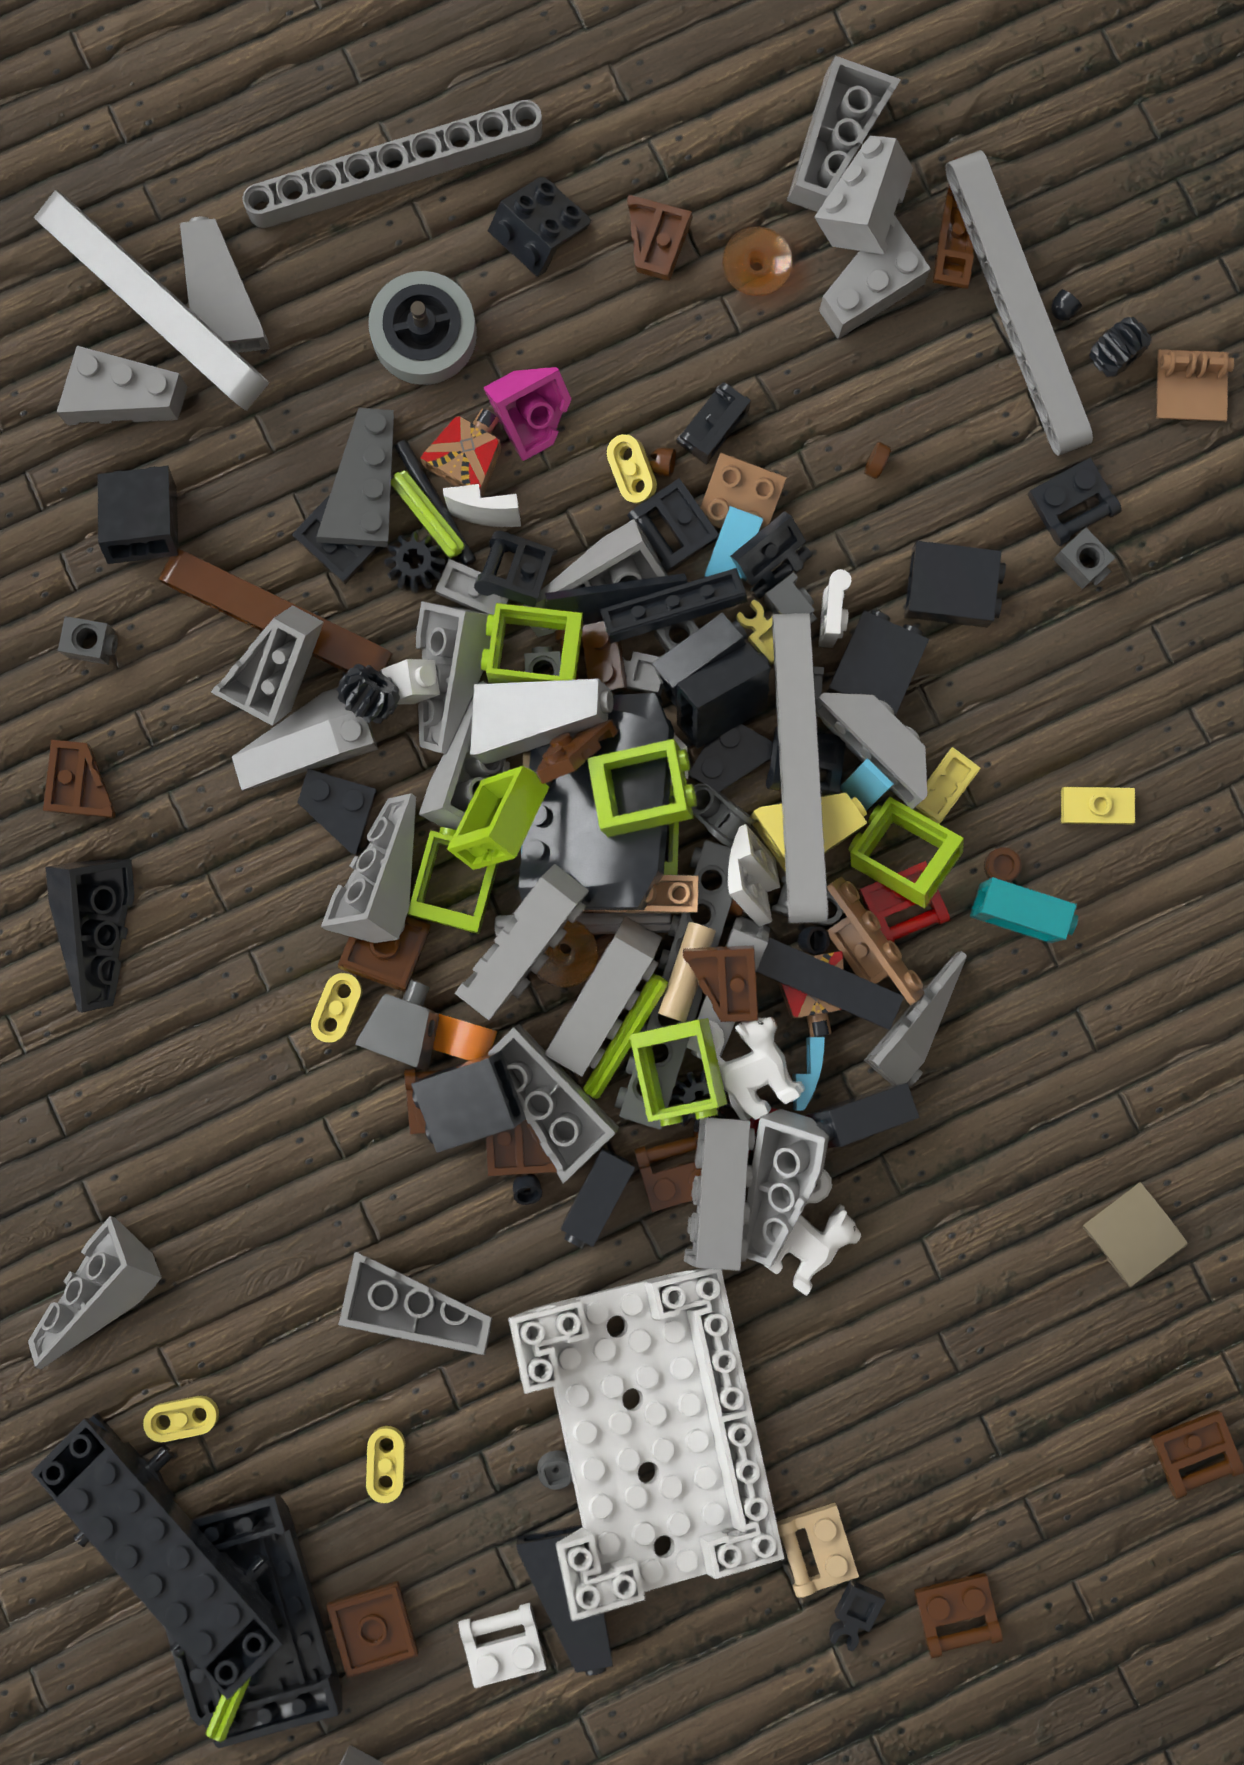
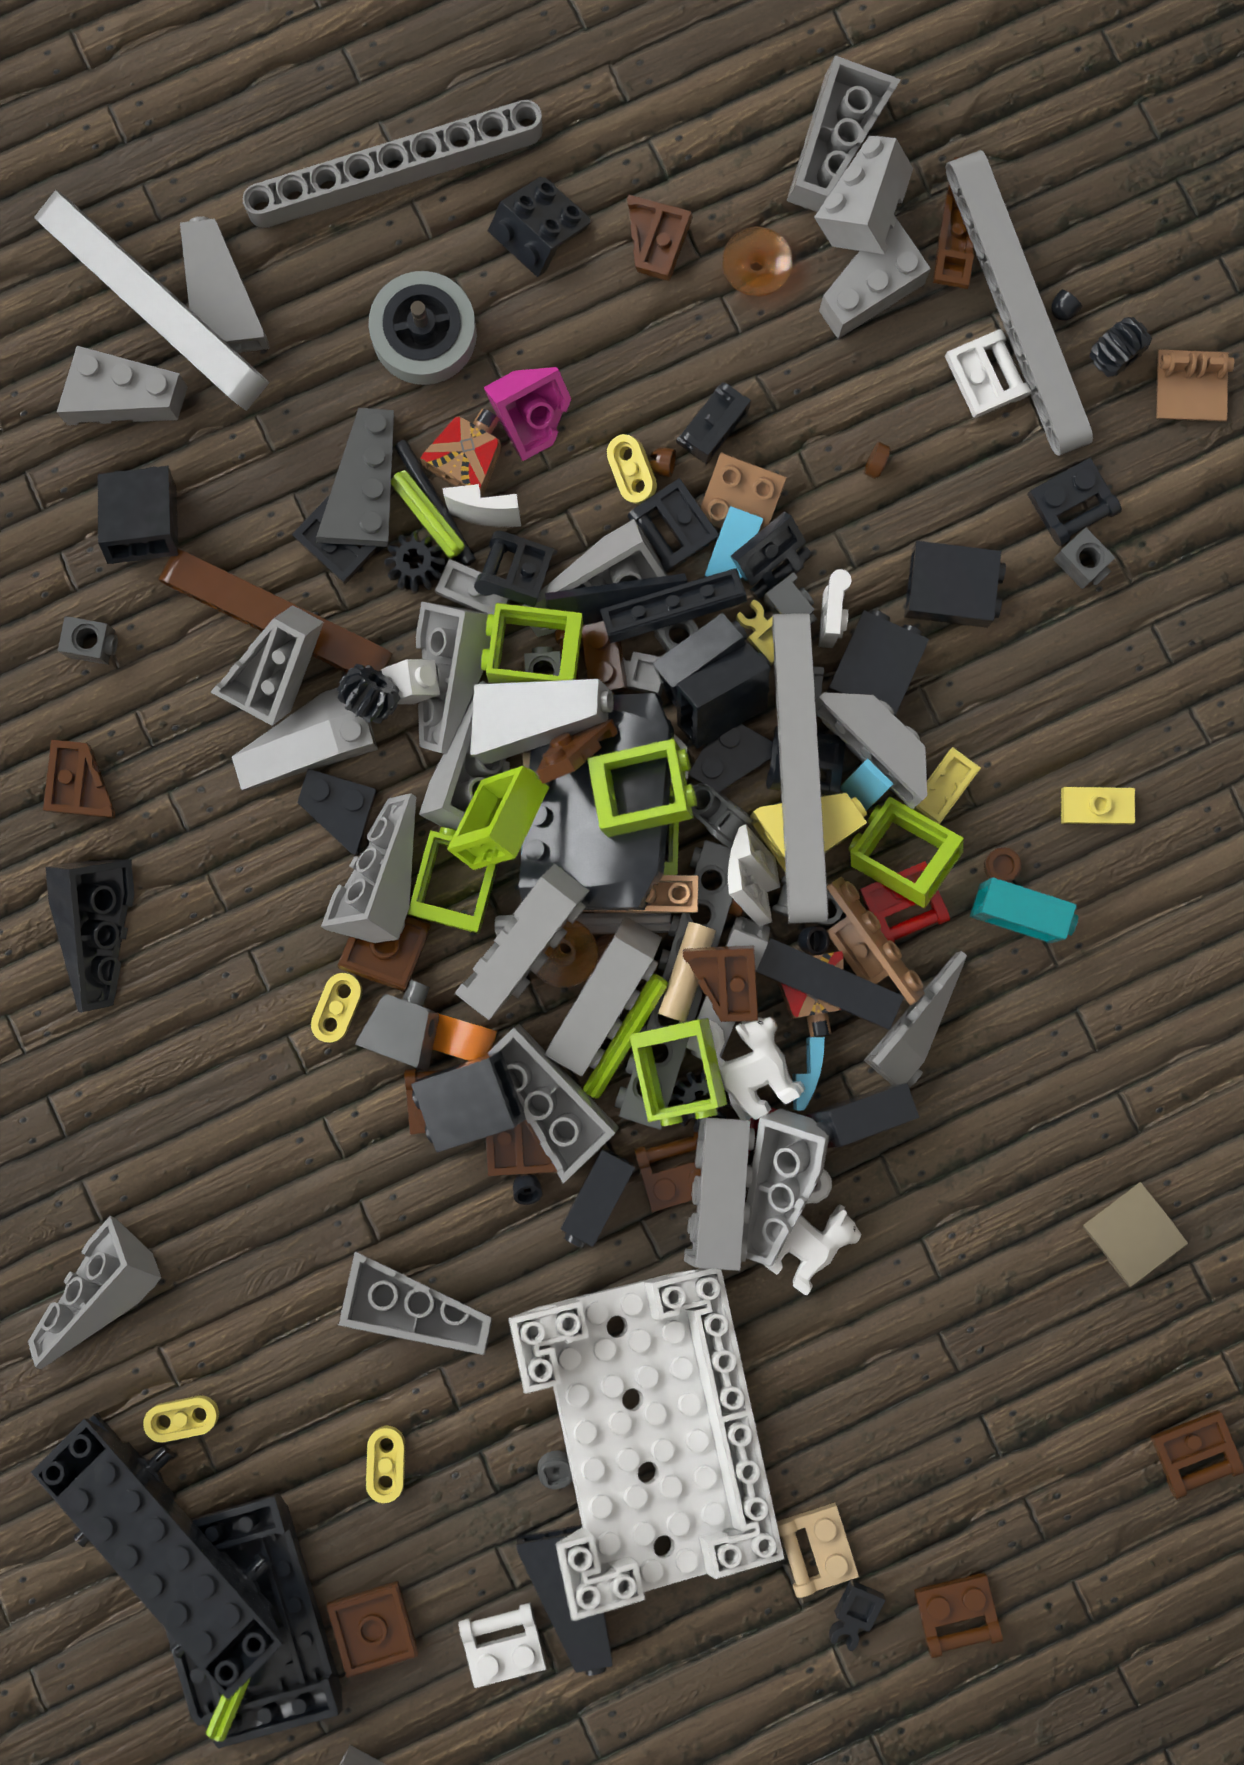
(977, 377): none -> white plate

